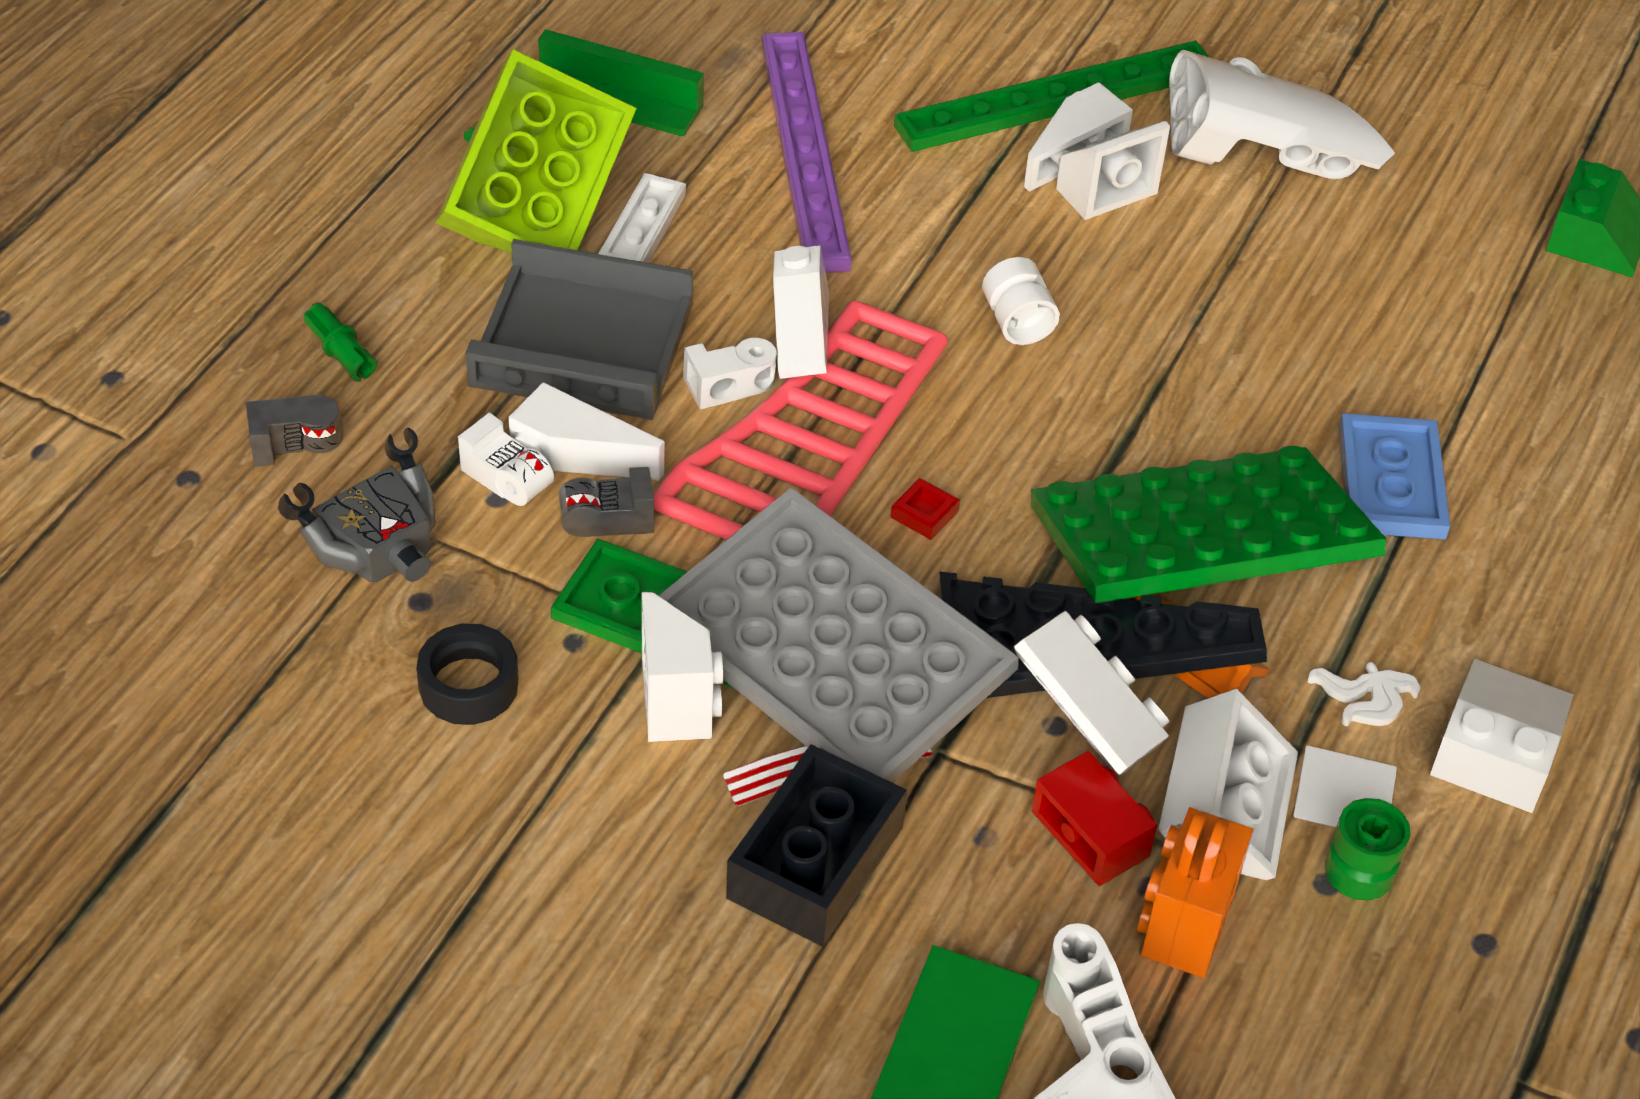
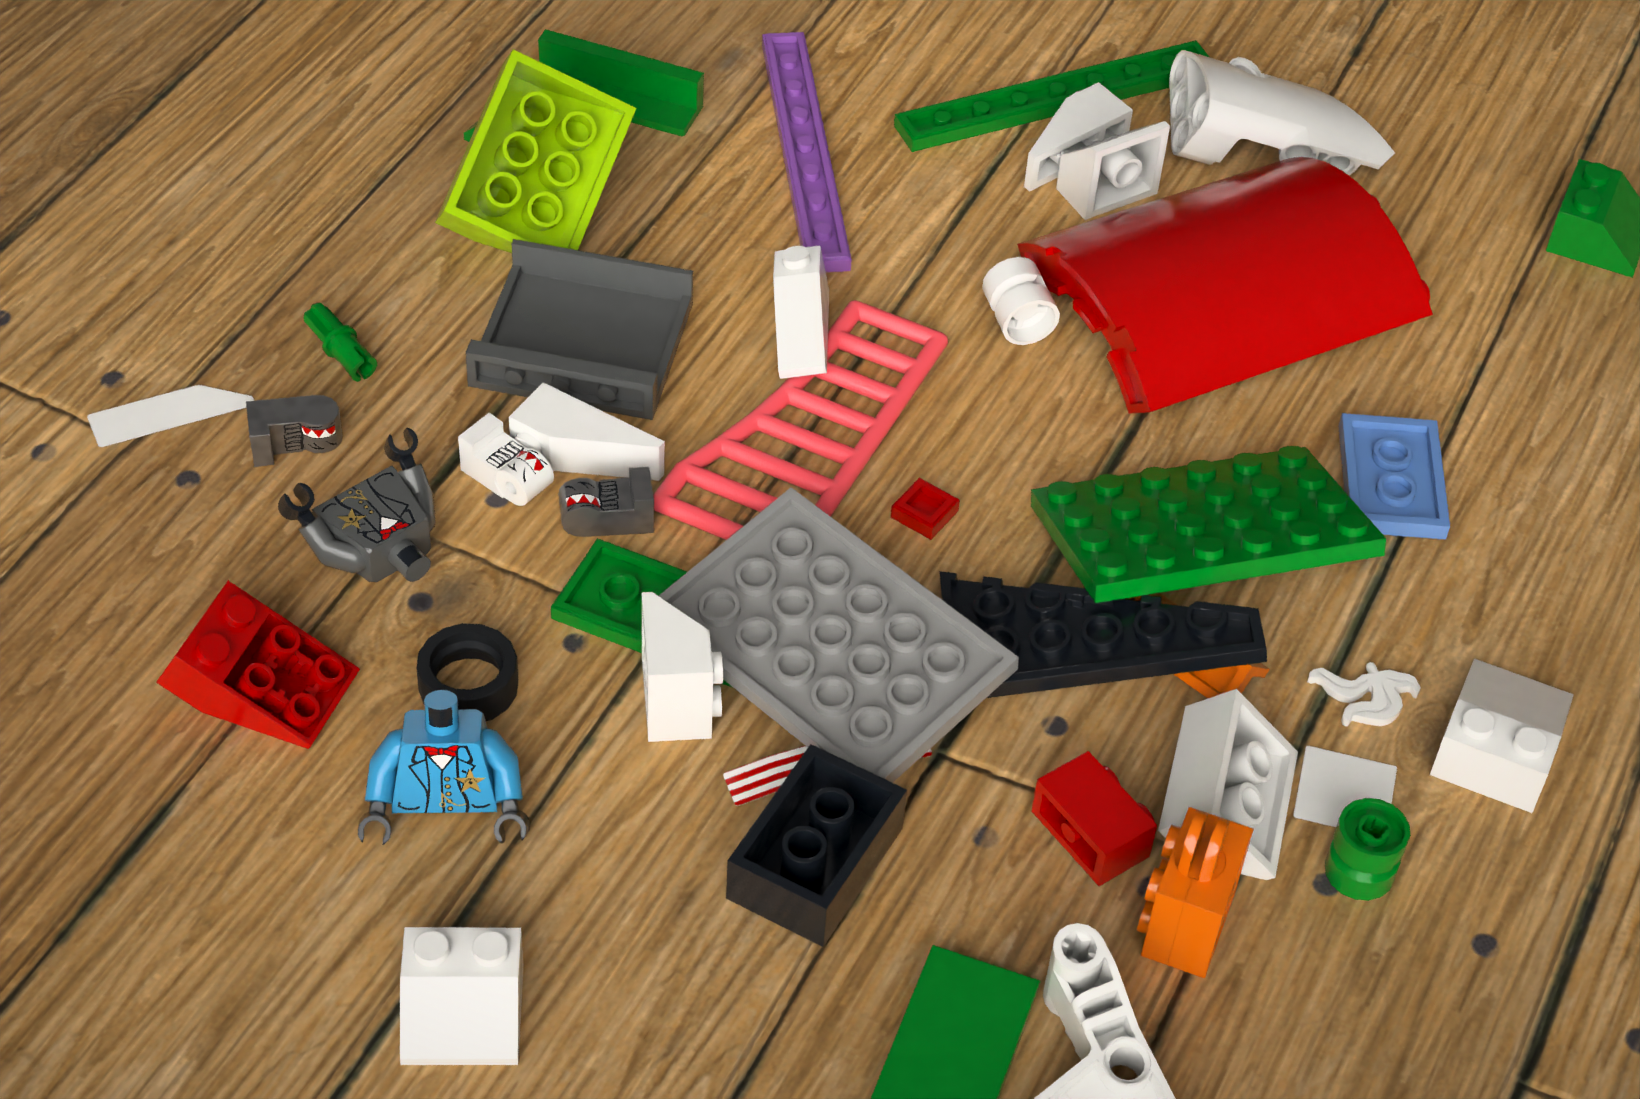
(163, 413): none -> white sticker
(258, 670): none -> red slope
(444, 765): none -> dark azure torso
(460, 996): none -> white slope
(645, 219): white tile -> none
(729, 372): white leg -> none
(1093, 691): white slope -> none
(1233, 278): none -> red panel

